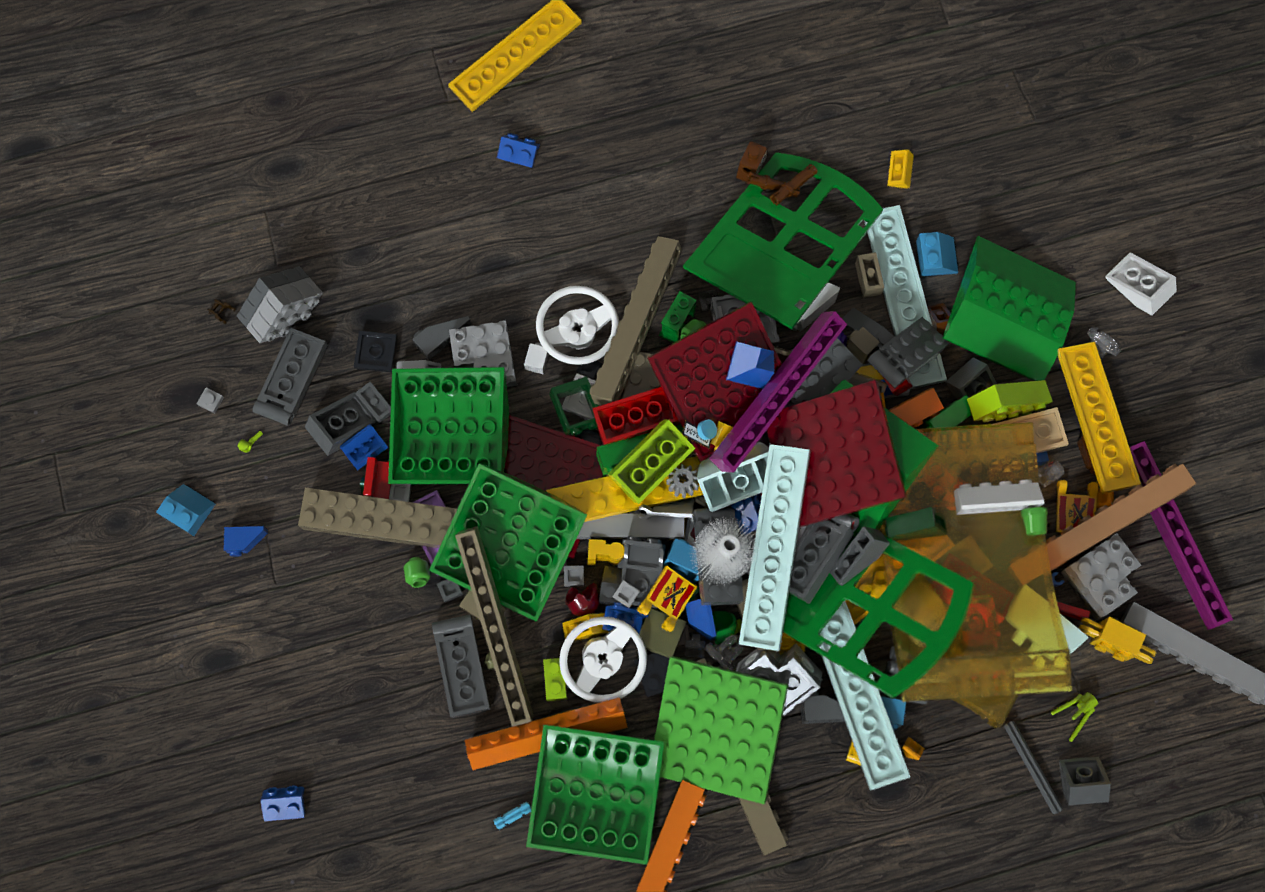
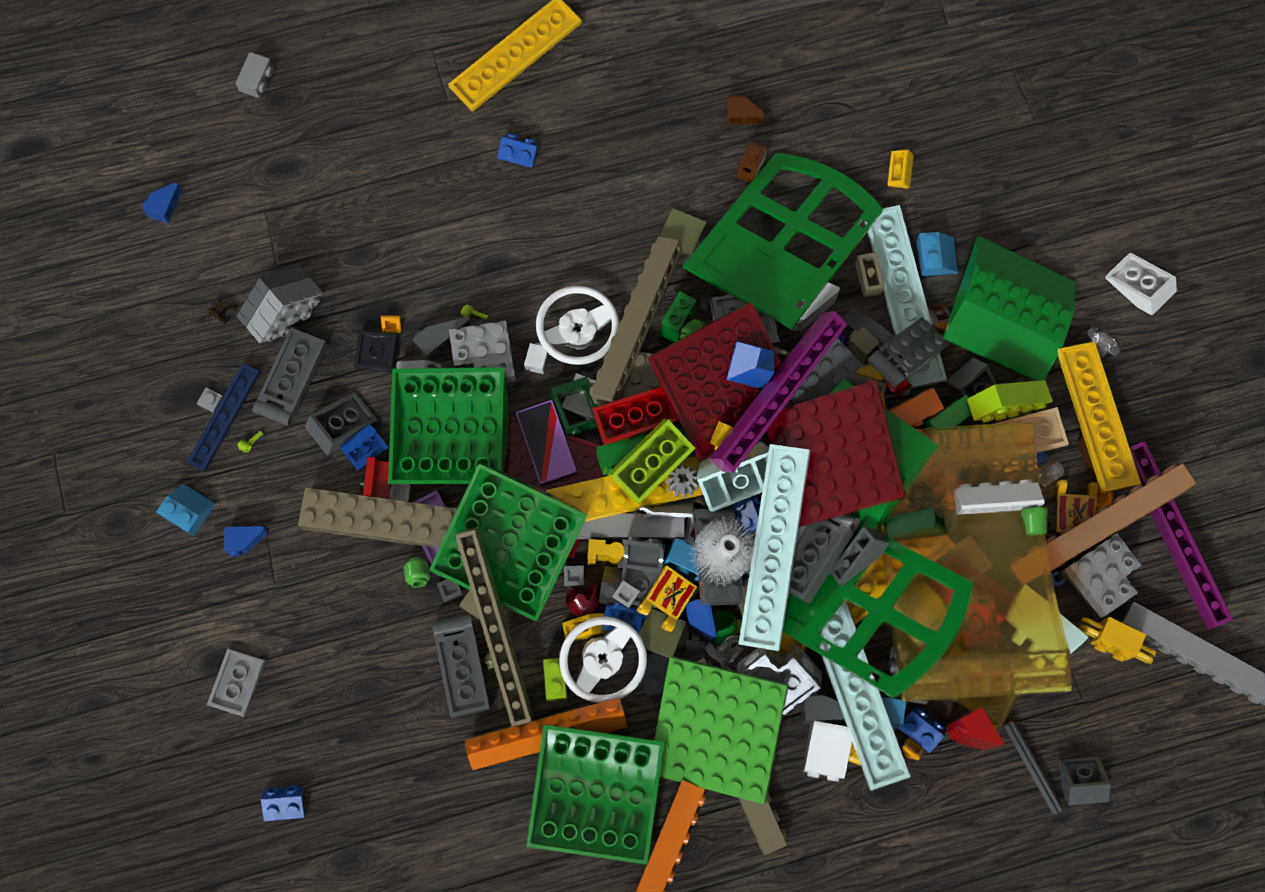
(162, 202): none -> blue slope
(223, 417): none -> dark blue plate
(236, 682): none -> light grey tile
(254, 75): none -> light grey brick
(374, 402): dark grey plate -> none
(391, 324): none -> light orange slope
(468, 310): none -> lime hand
(512, 815): medium azure axle -> none
(546, 442): none -> tile
(685, 229): none -> olive tile
(690, 432): sticker -> none
(707, 429): medium azure tile -> none
(742, 111): none -> reddish brown slope
(766, 182): reddish brown pin -> none
(788, 188): reddish brown pin -> none
(827, 751): none -> white slope
(923, 728): none -> blue bracket
(974, 731): none -> red slope
(1072, 612): red tile -> none
(1085, 704): lime plant -> none

